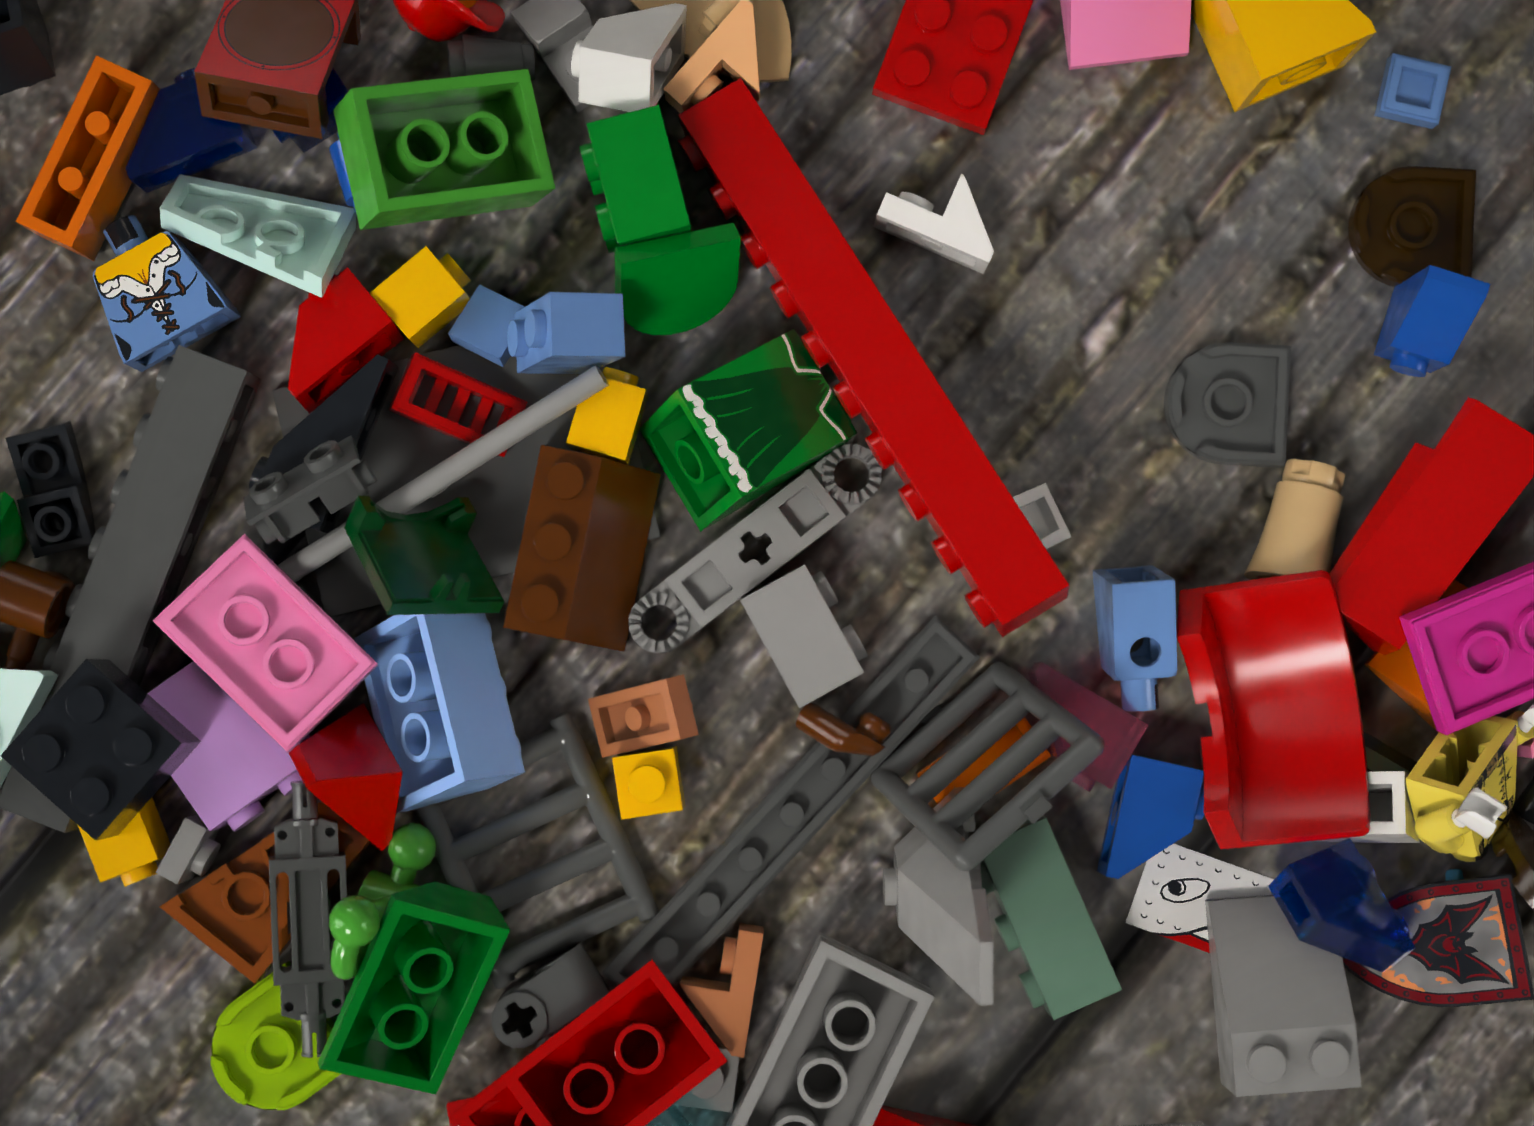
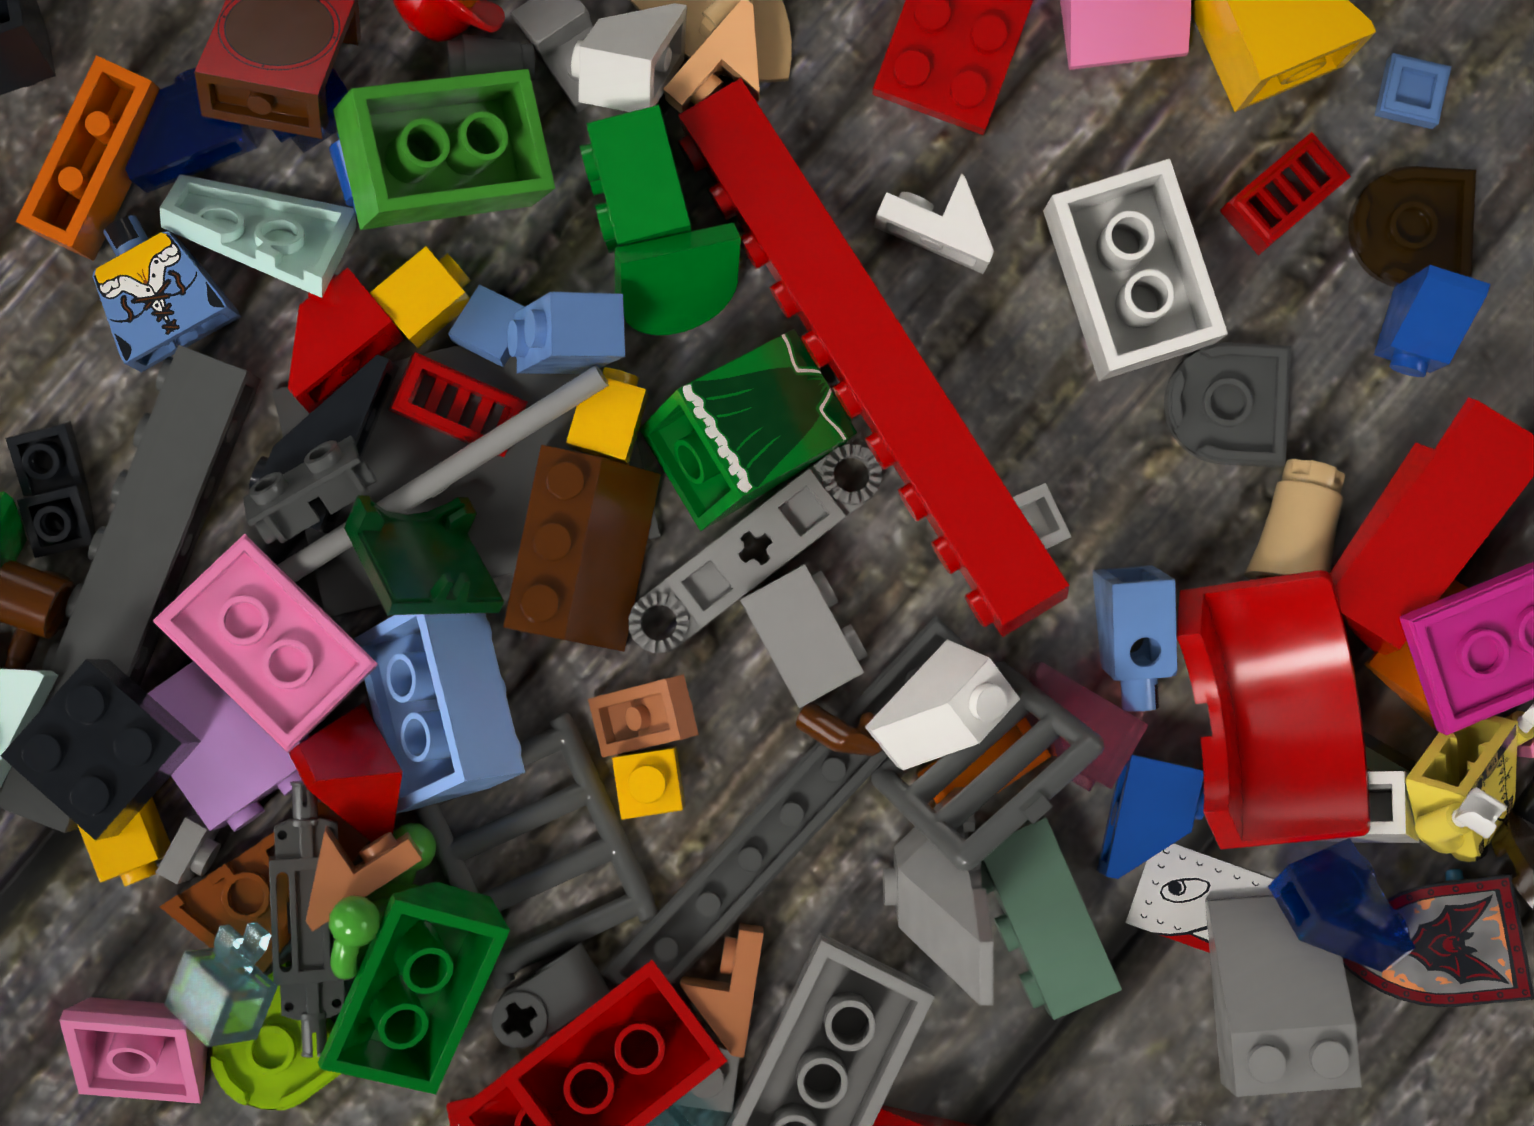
(133, 1051): none -> bright pink slope
(220, 988): none -> clear light blue brick
(339, 878): none -> nougat slope
(943, 707): none -> white slope
(1134, 269): none -> white brick
(1250, 222): none -> red slope

